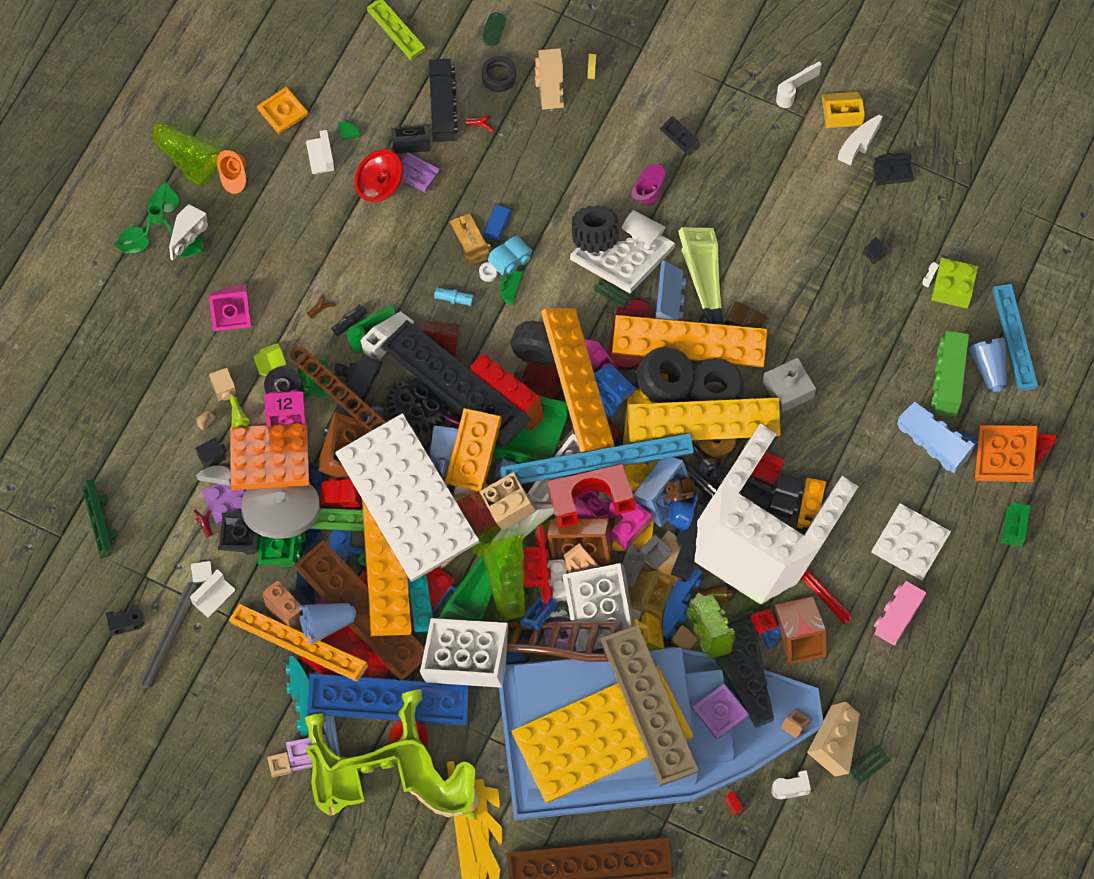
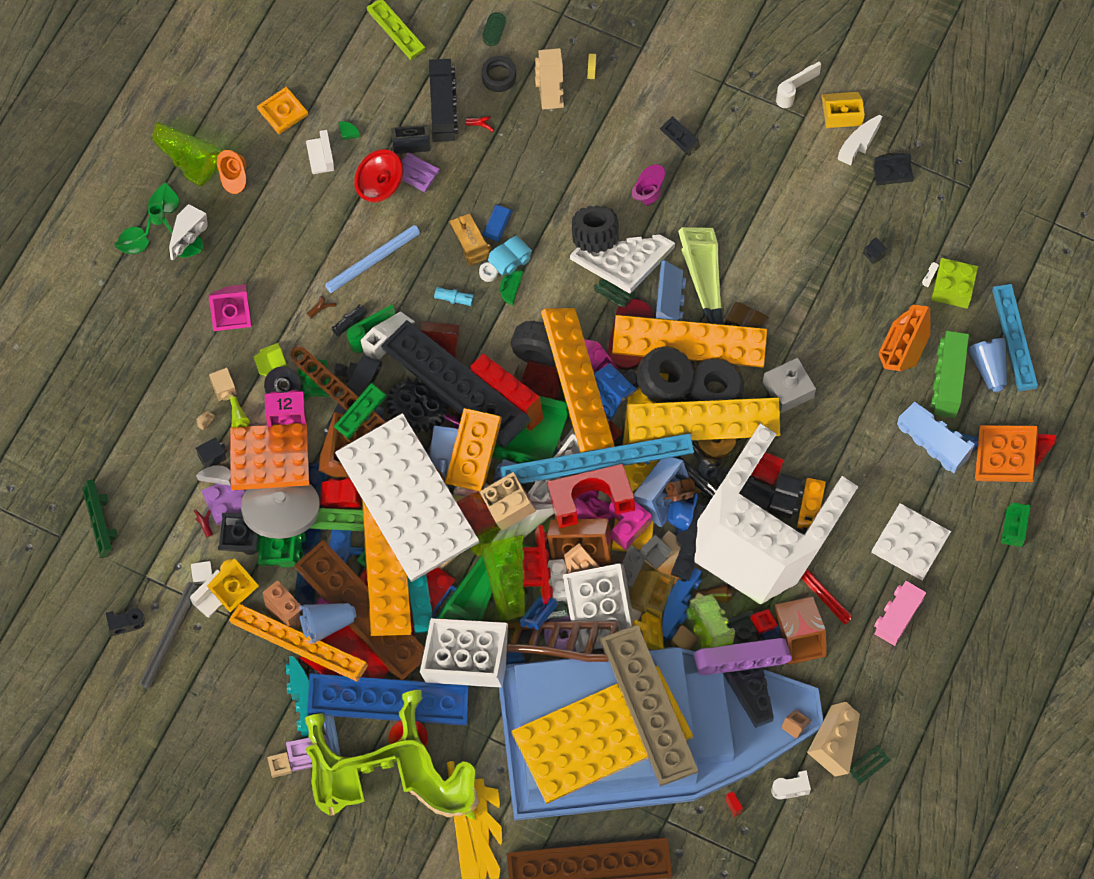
(232, 584): none -> yellow slope
(360, 411): none -> green tile
(372, 258): none -> light blue axle
(643, 228): white slope -> none
(720, 711): medium lavender plate -> none
(742, 656): none -> medium lavender beam
(906, 339): none -> orange wedge

